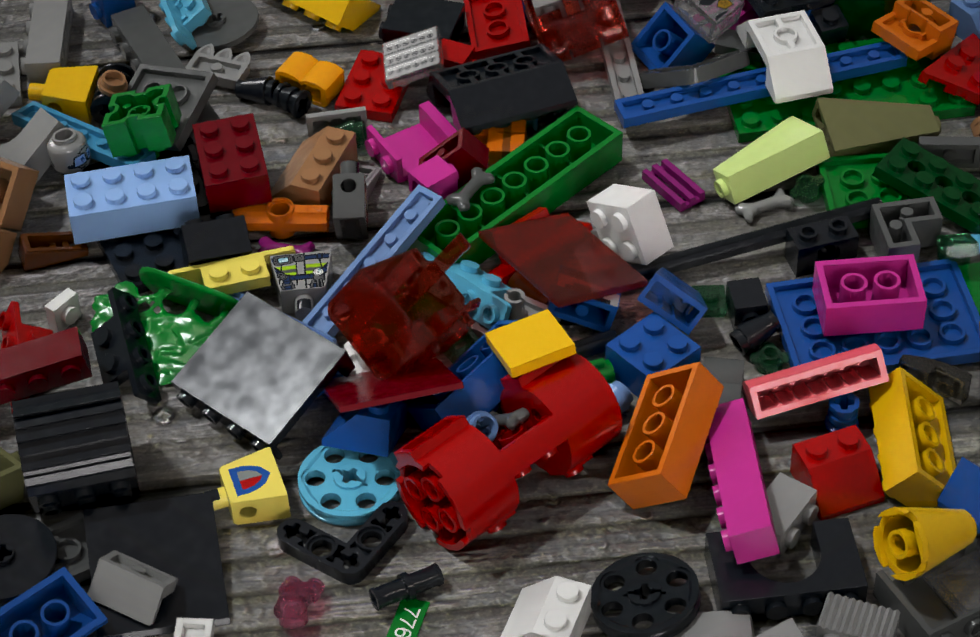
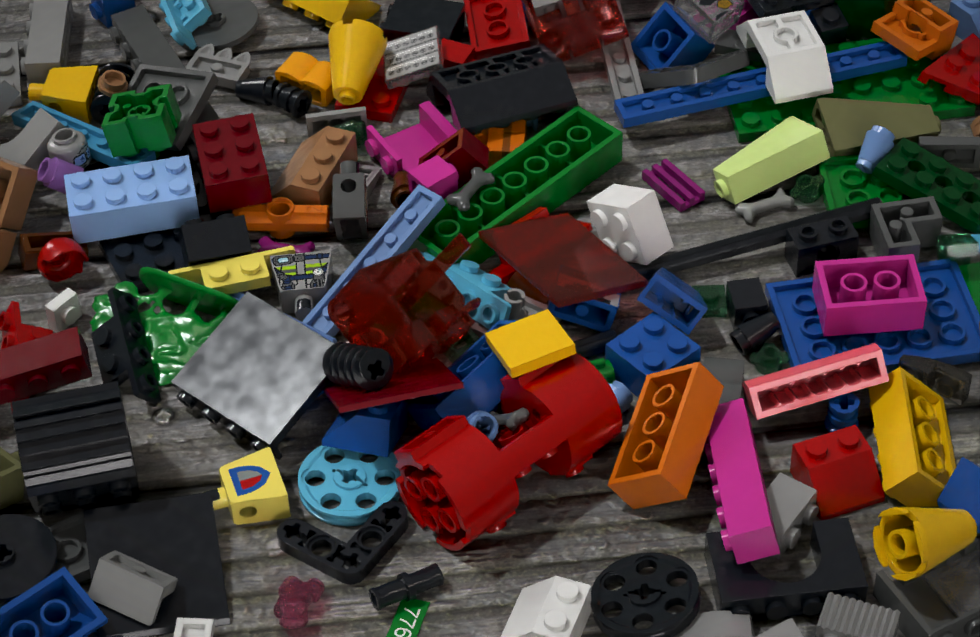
(52, 173): none -> medium lavender brick
(61, 259): none -> red hair
(354, 58): none -> yellow cone
(358, 366): none -> black piece
(400, 189): none -> reddish brown cone
(875, 147): none -> medium blue cone

